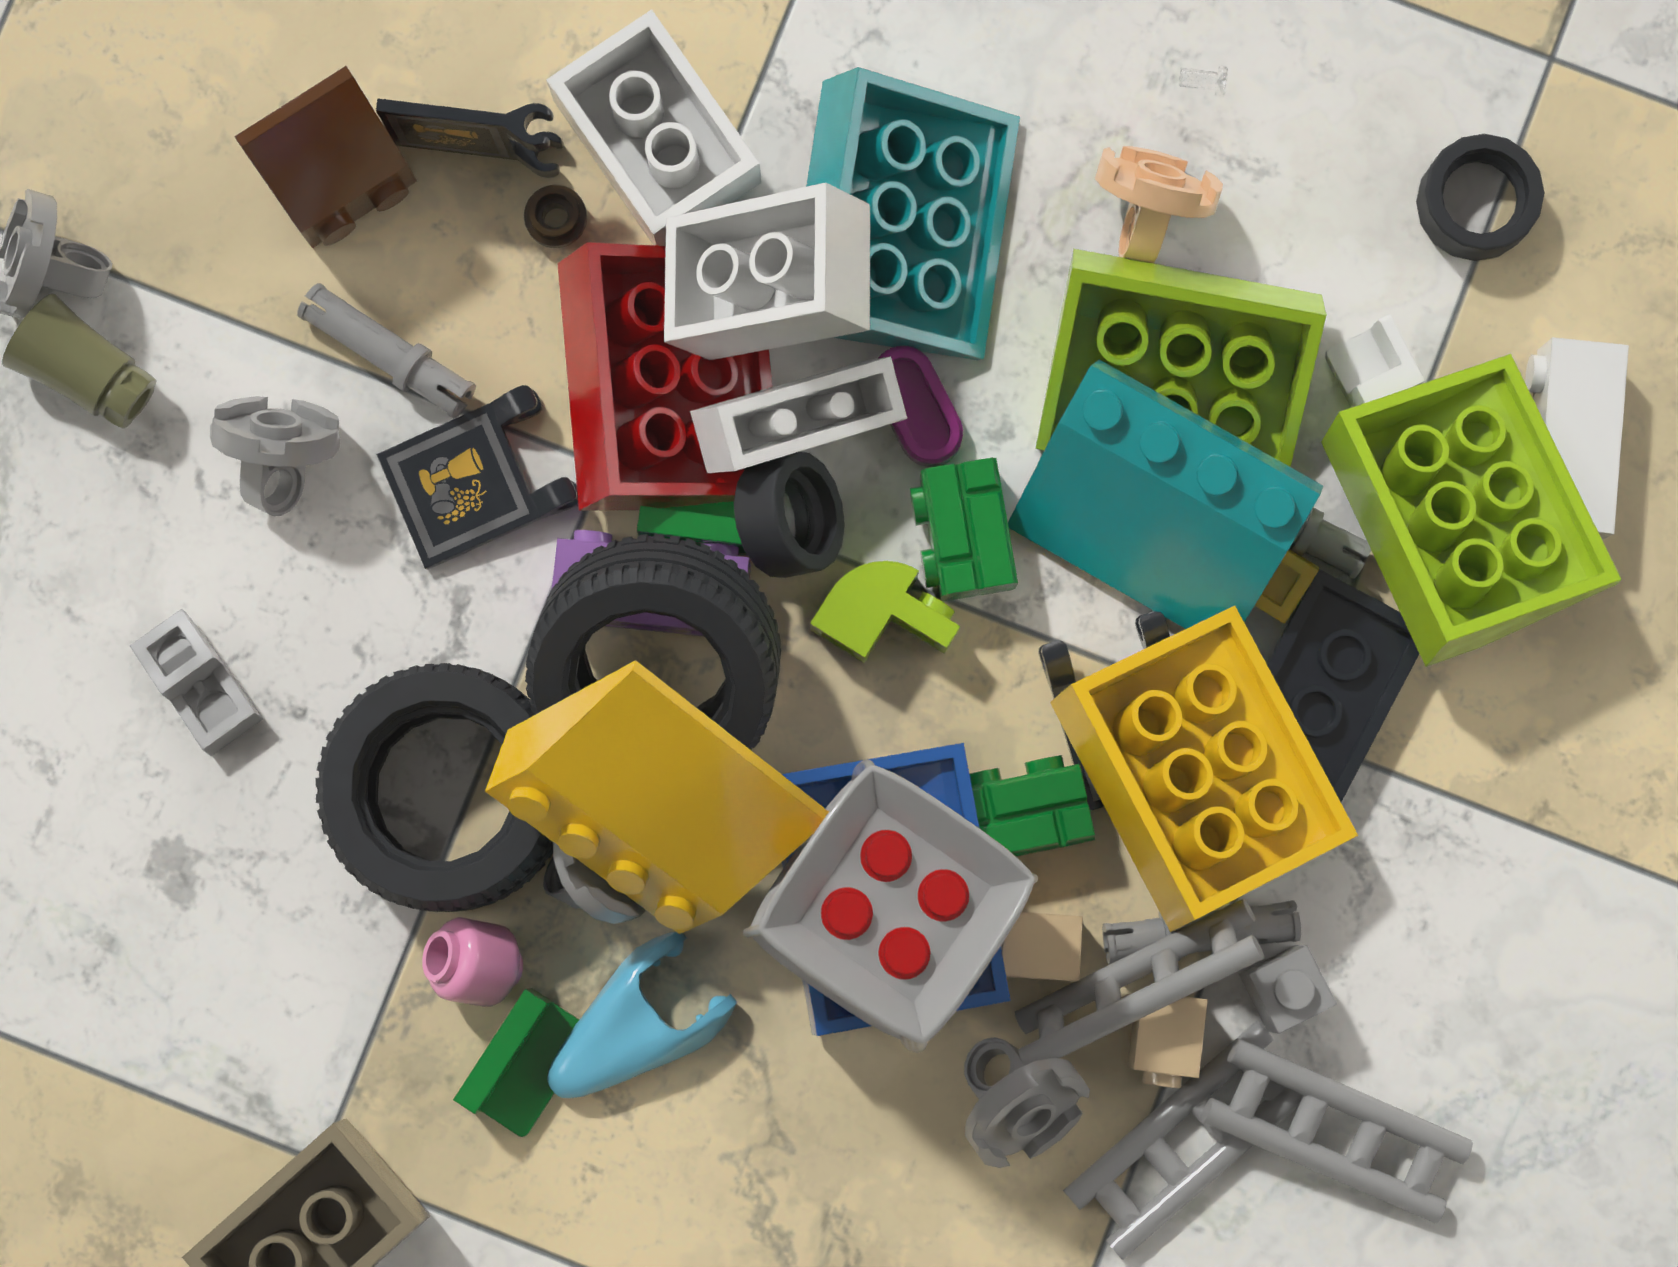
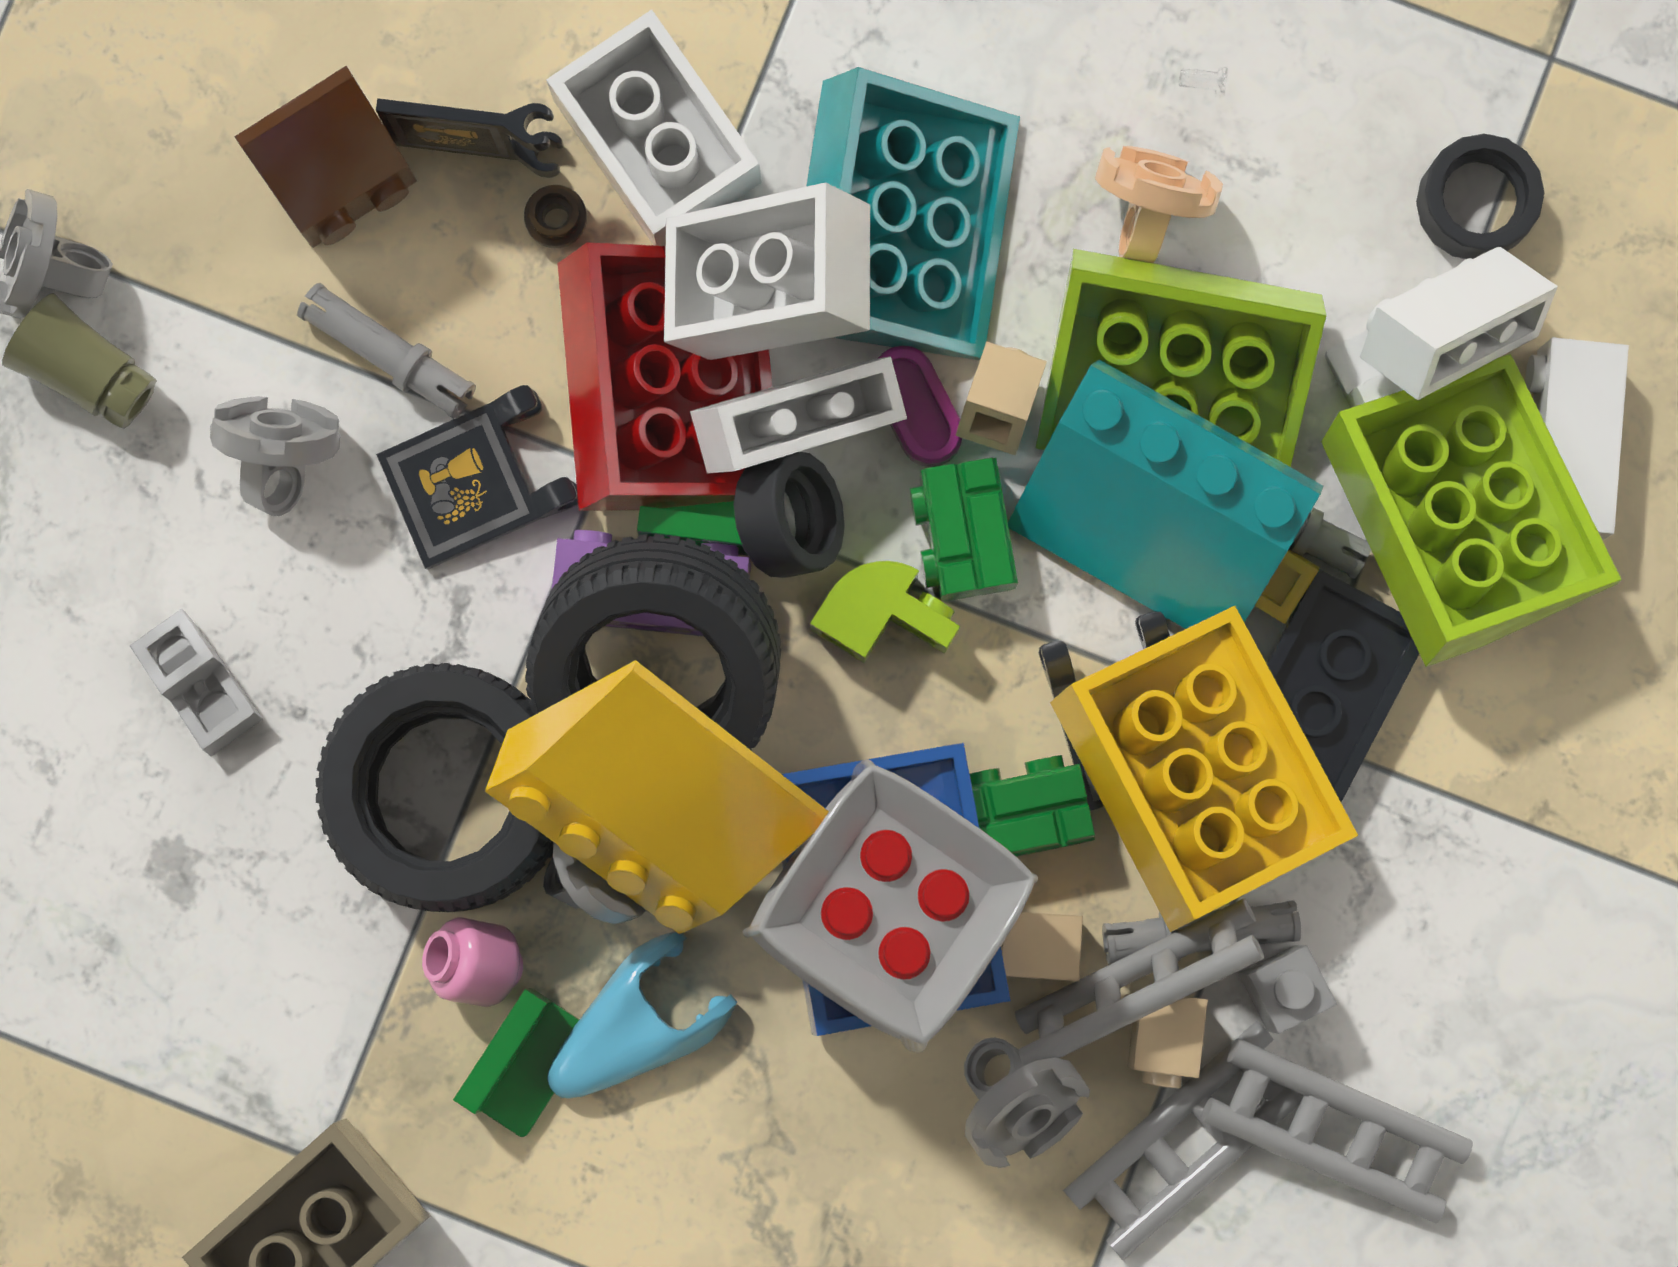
(1001, 398): none -> tan brick
(1457, 322): none -> white brick

